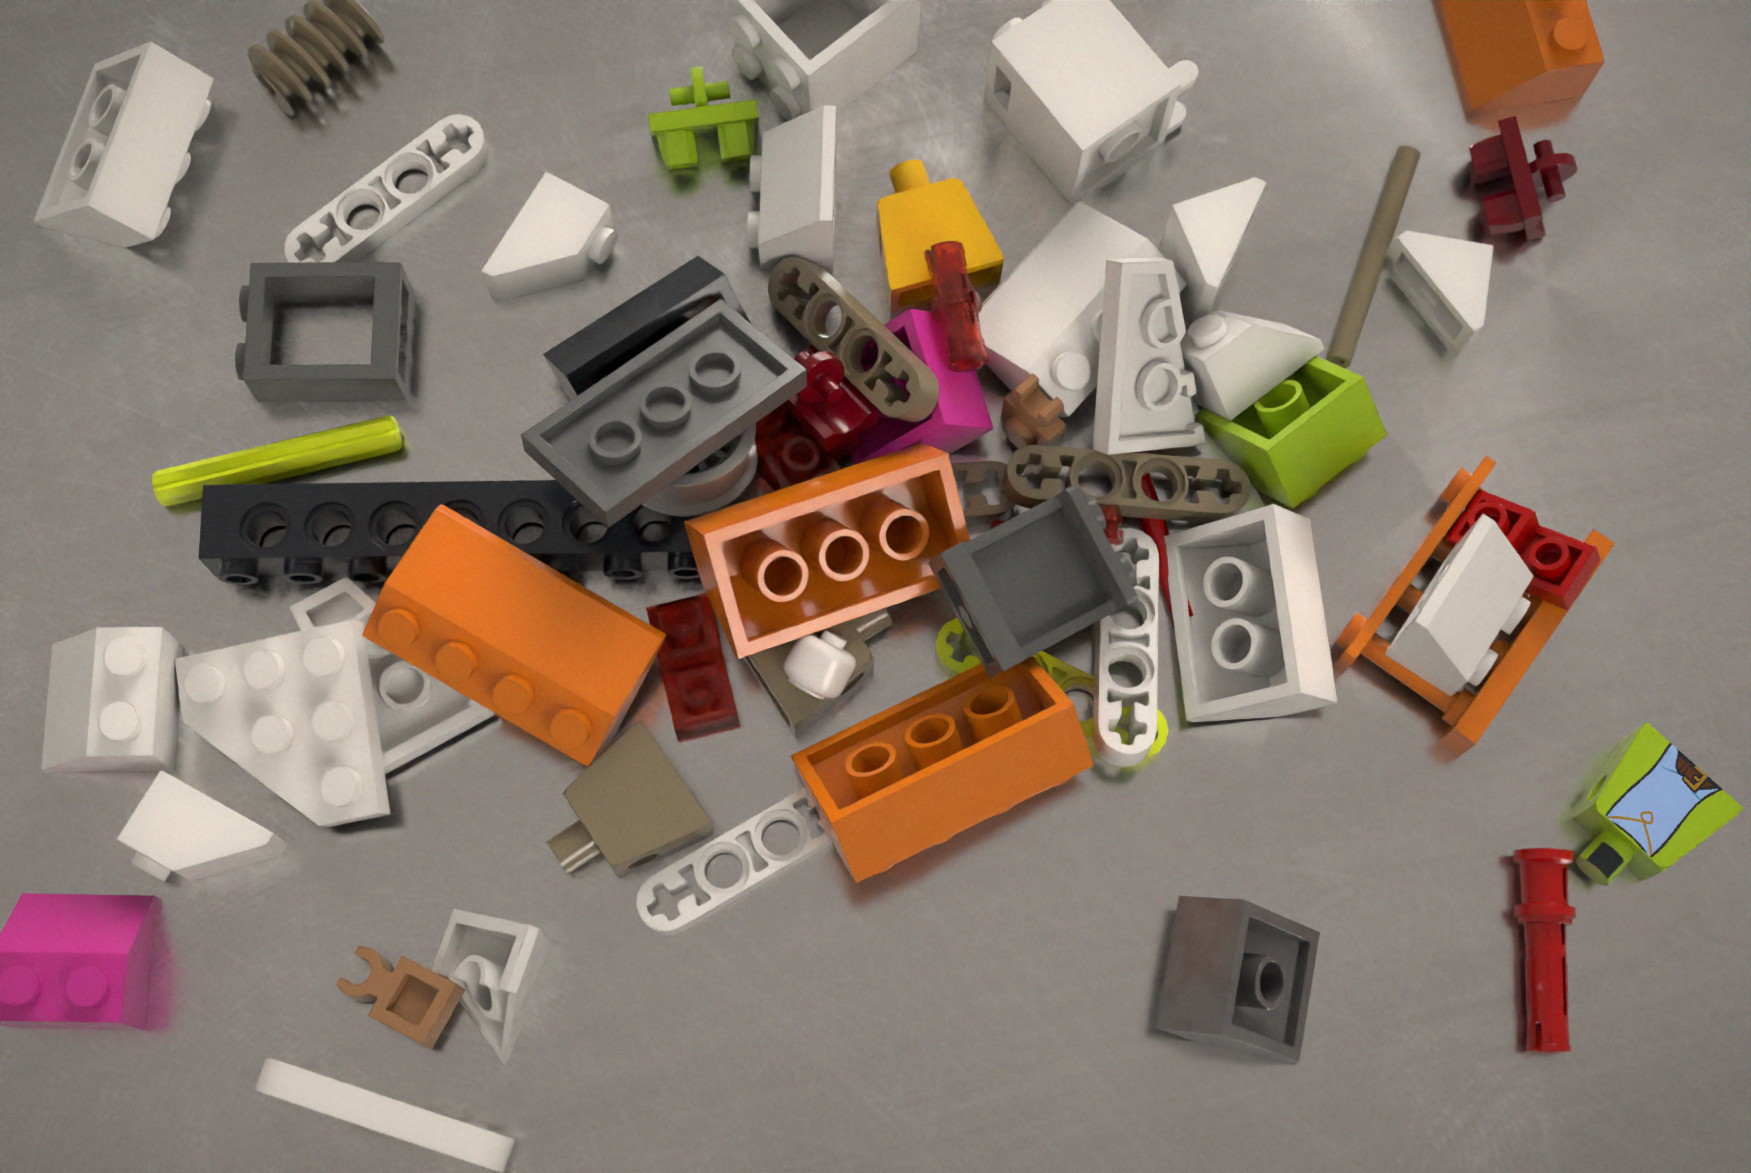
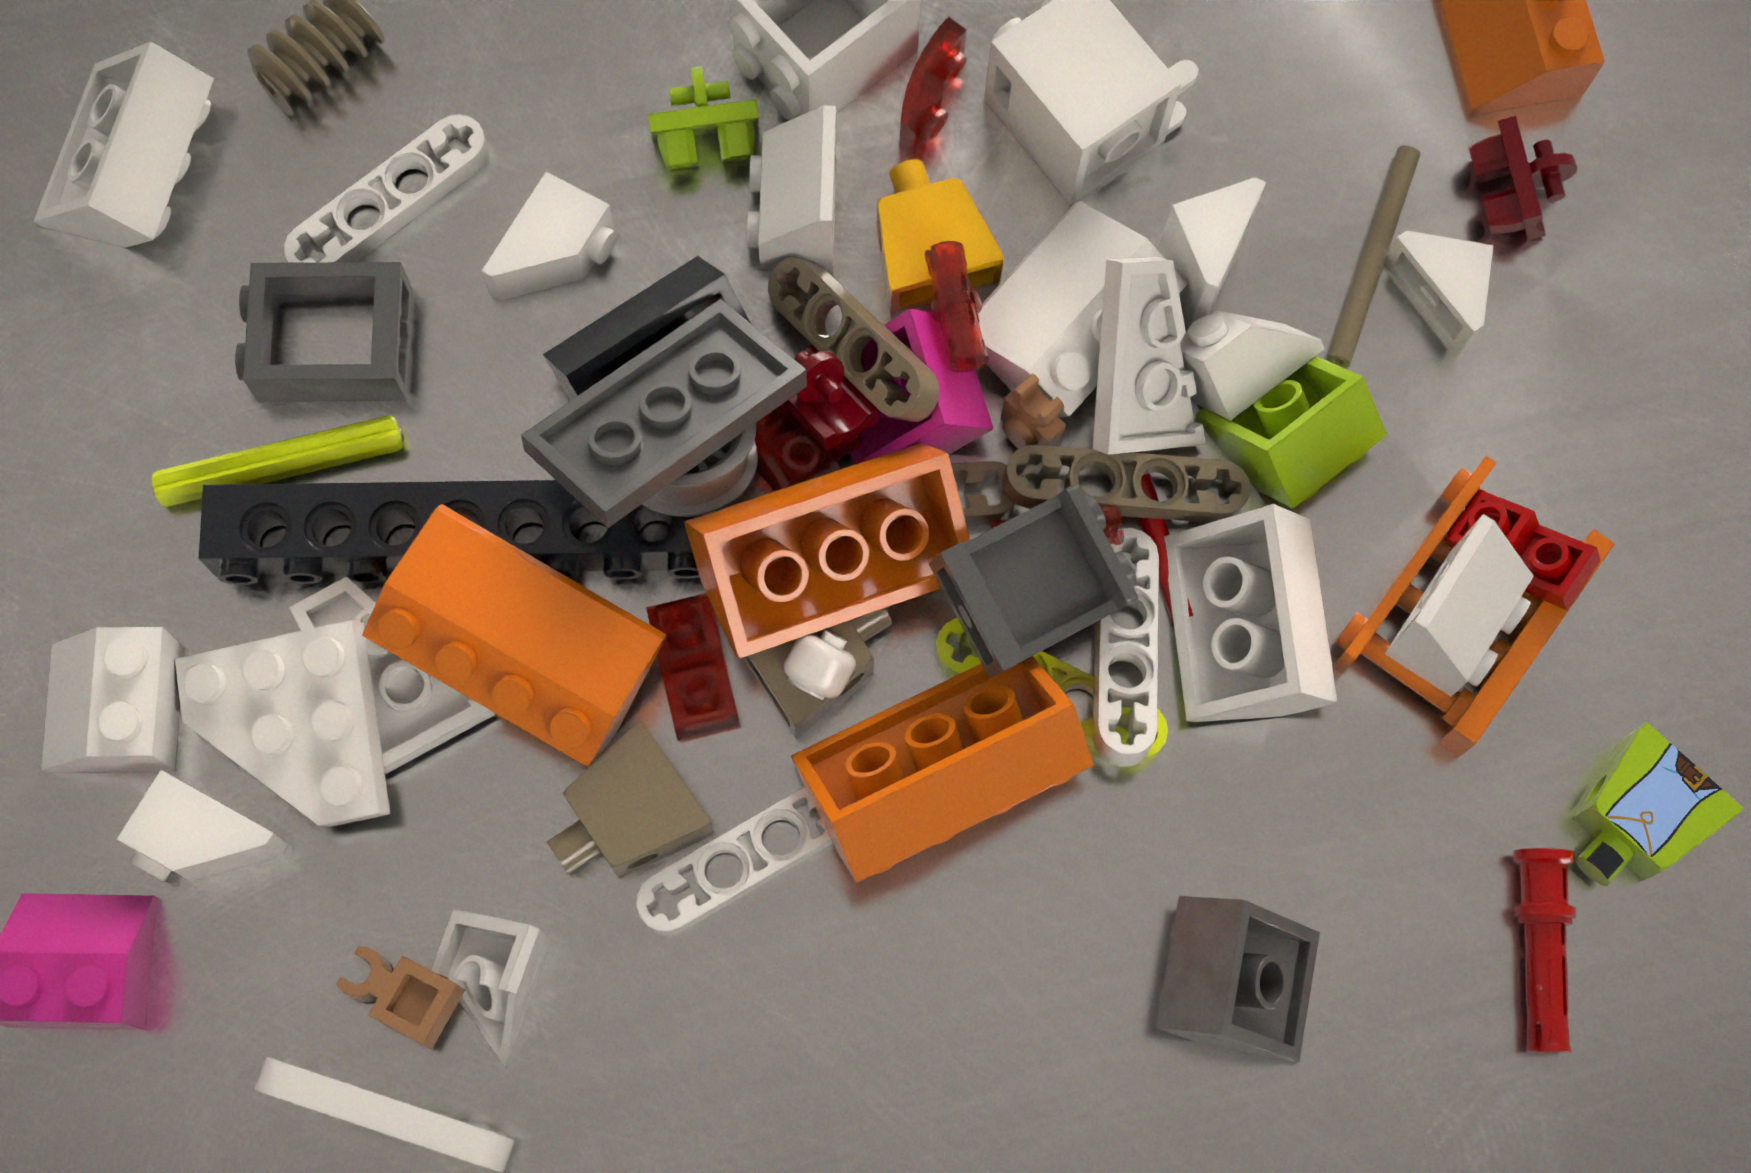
(926, 92): none -> clear red slope

